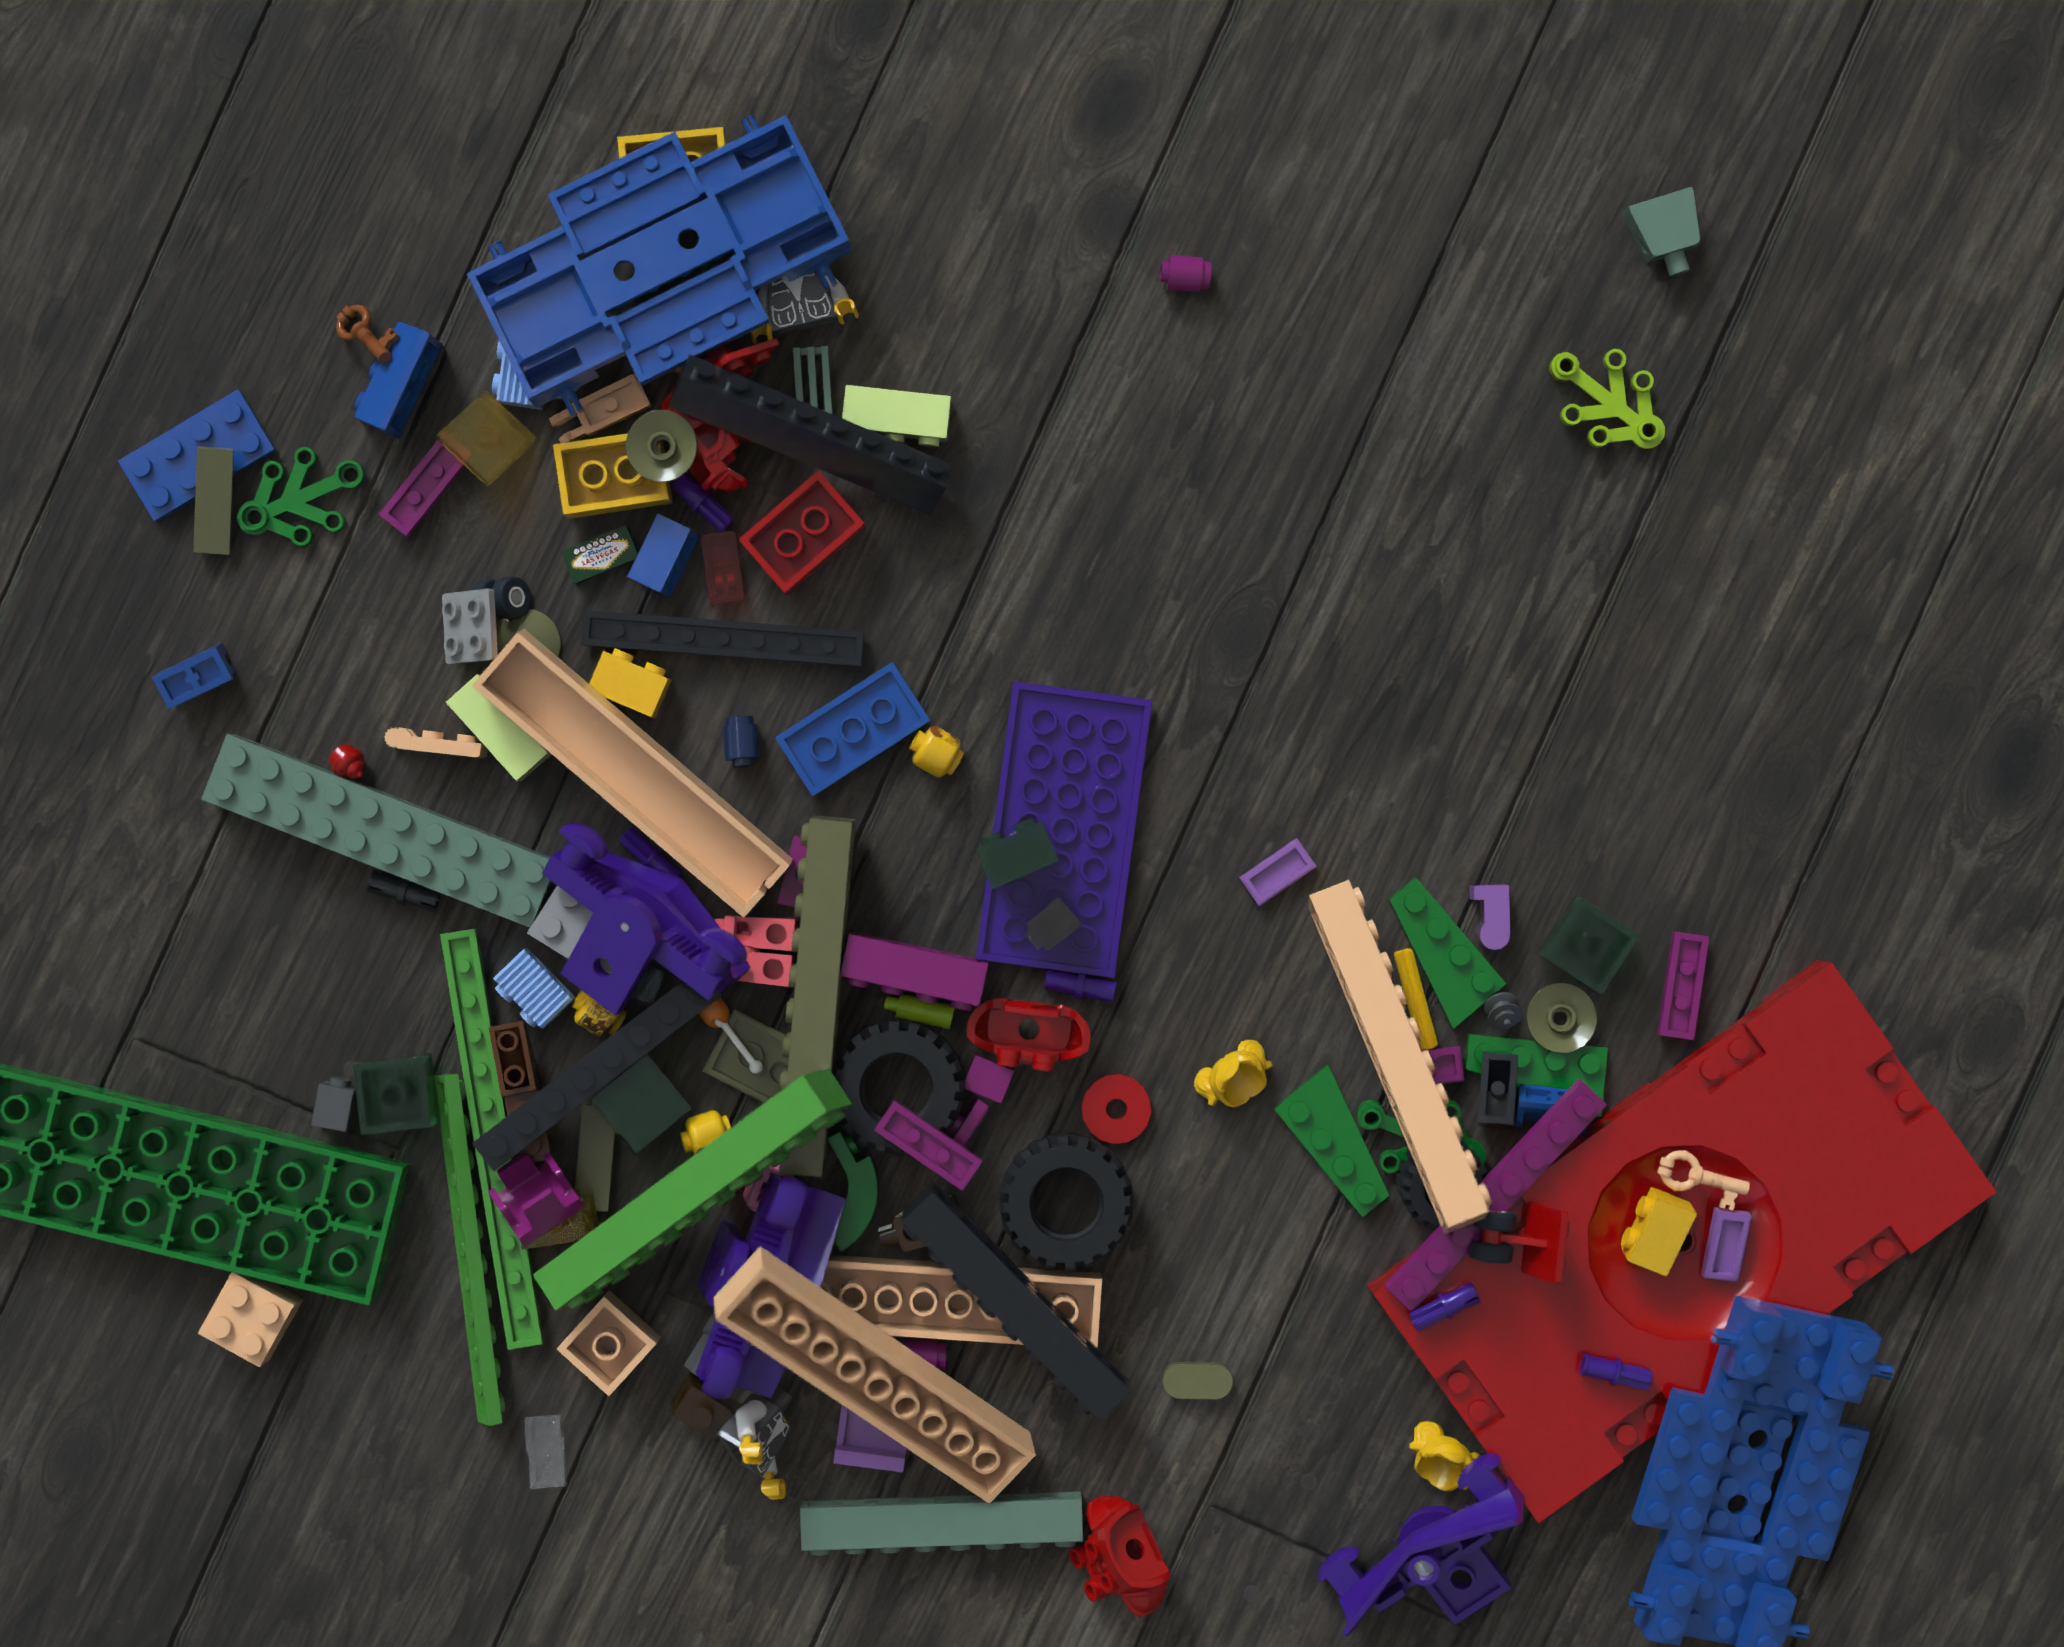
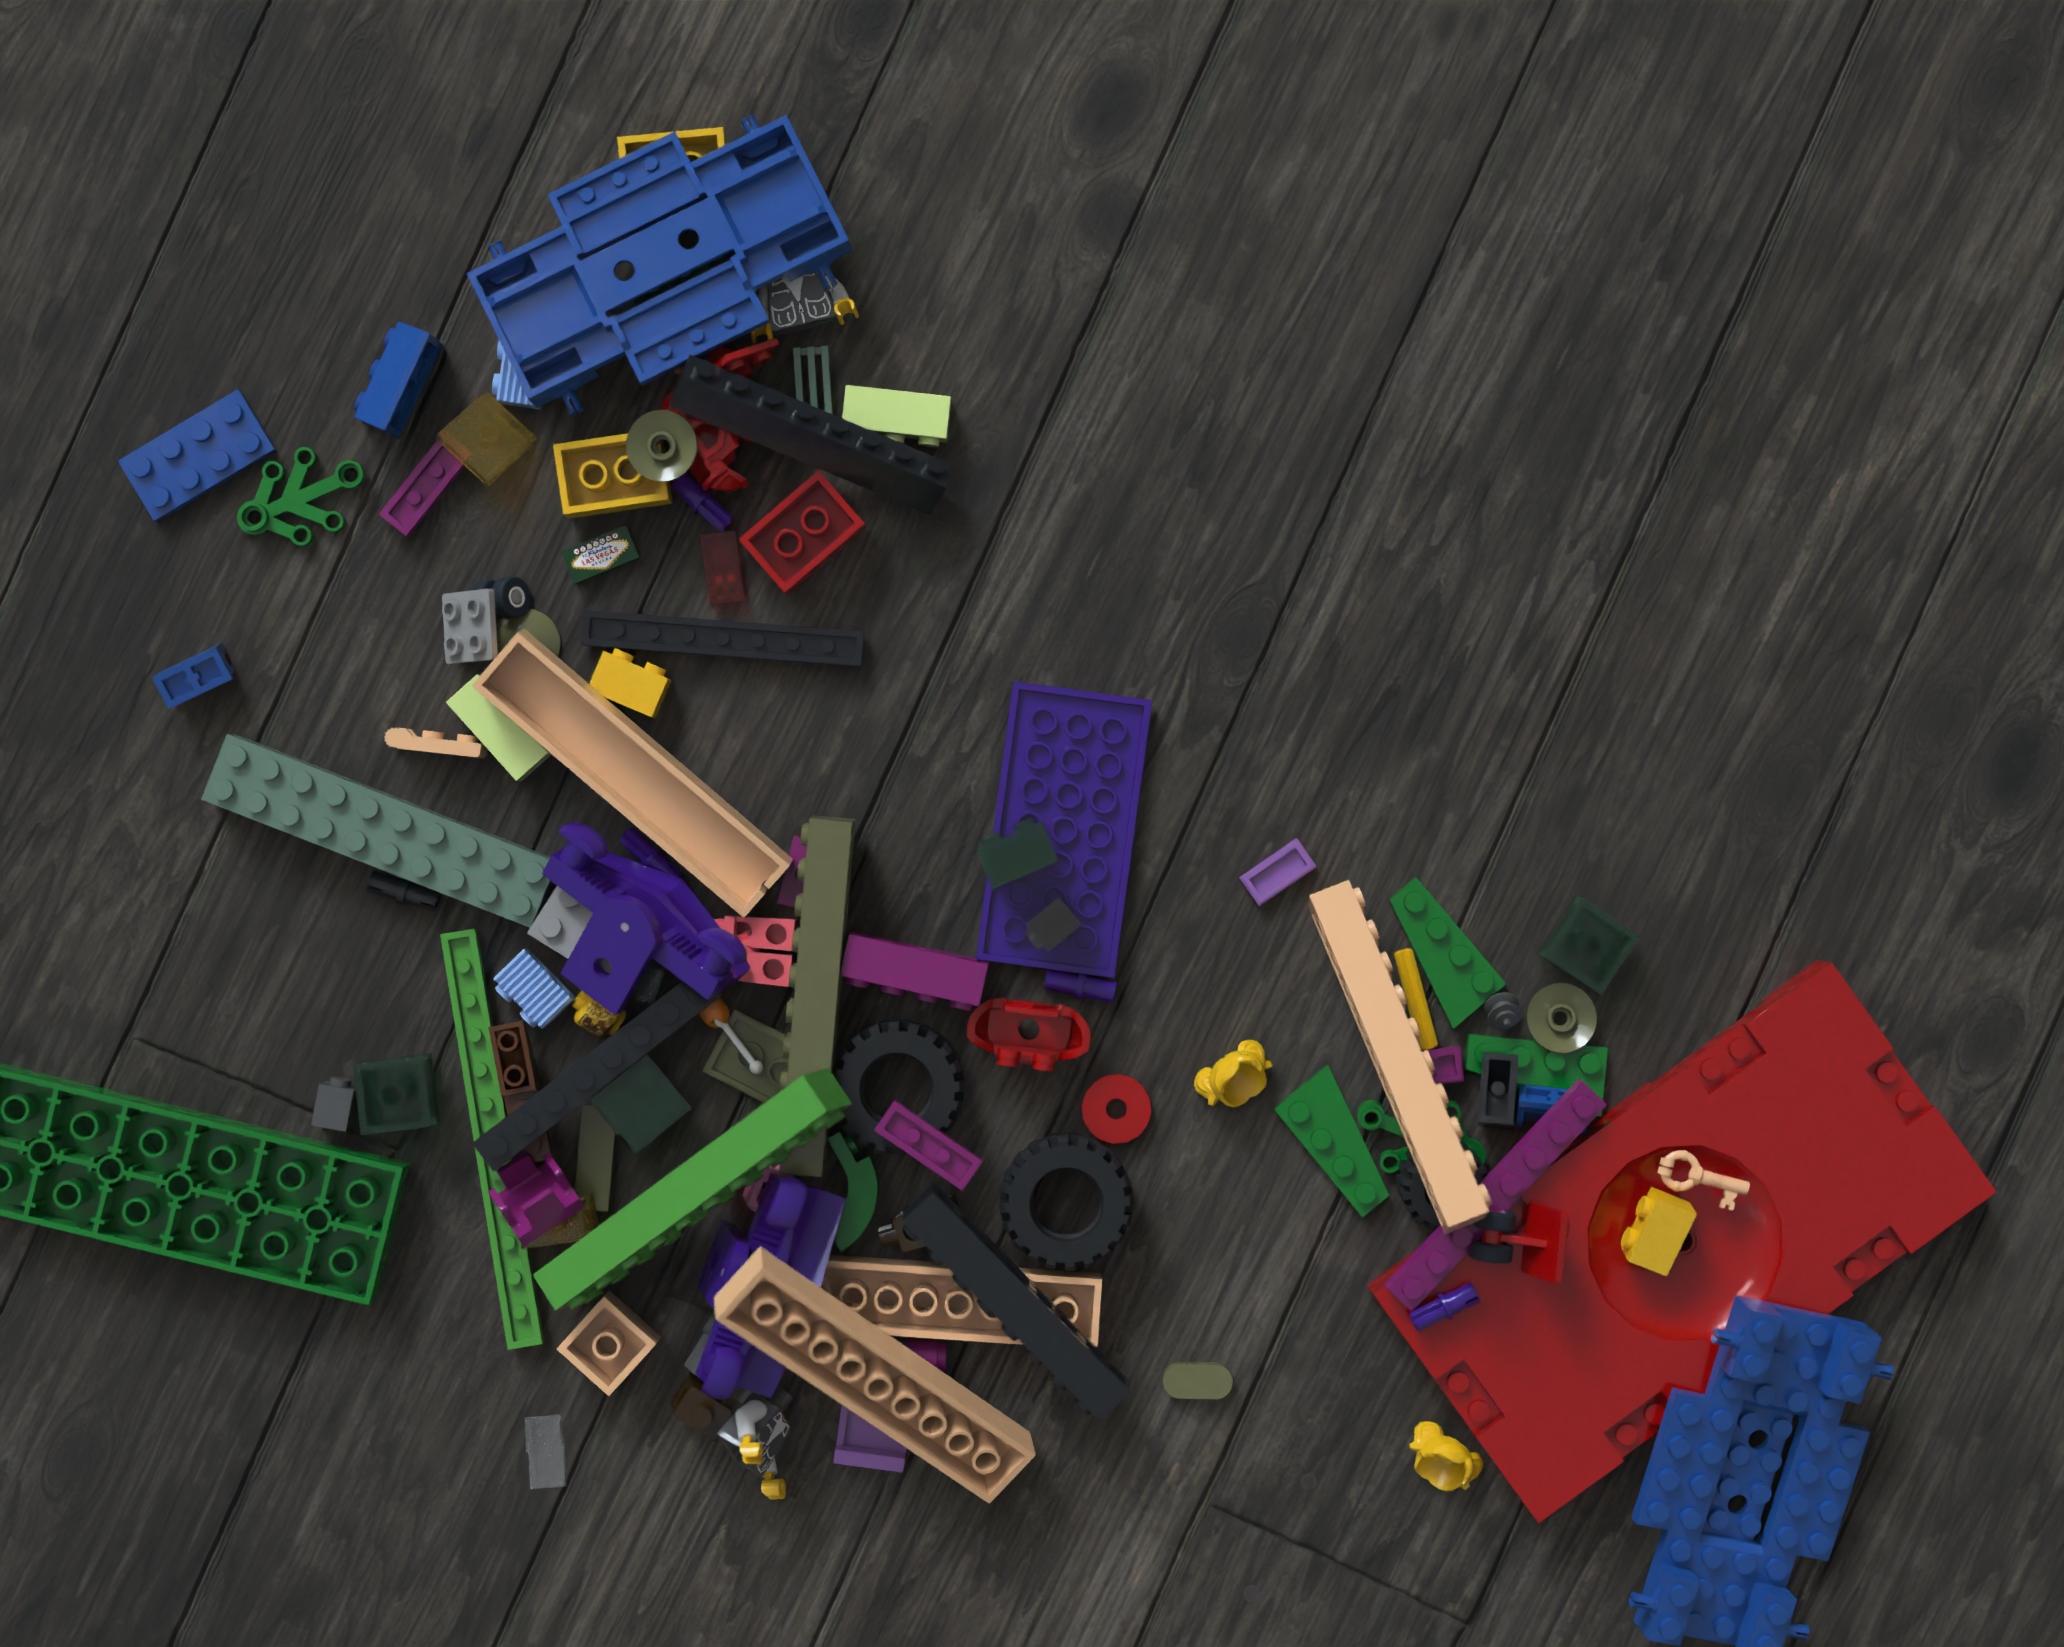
(213, 500): olive tile -> none
(250, 1317): light nougat brick -> none
(347, 762): red plate -> none
(362, 332): dark orange piece -> none
(471, 1262): bright green plate -> none
(604, 408): light nougat hinge -> none
(664, 555): blue hinge -> none
(703, 1130): yellow head -> none
(741, 741): dark blue brick -> none
(852, 729): blue plate -> none
(915, 1010): lime cylinder -> none
(936, 751): yellow head -> none
(941, 1522): sand green brick -> none
(966, 1125): magenta plate -> none
(988, 1078): magenta panel -> none
(1140, 1577): red piece -> none
(1185, 273): magenta brick -> none
(1431, 1548): dark purple piece -> none
(1494, 923): medium lavender leg -> none
(1612, 403): lime plant -> none
(1615, 1372): dark purple axle -> none
(1665, 228): sand green torso -> none
(1683, 985): magenta plate -> none
(1726, 1244): medium lavender tile -> none

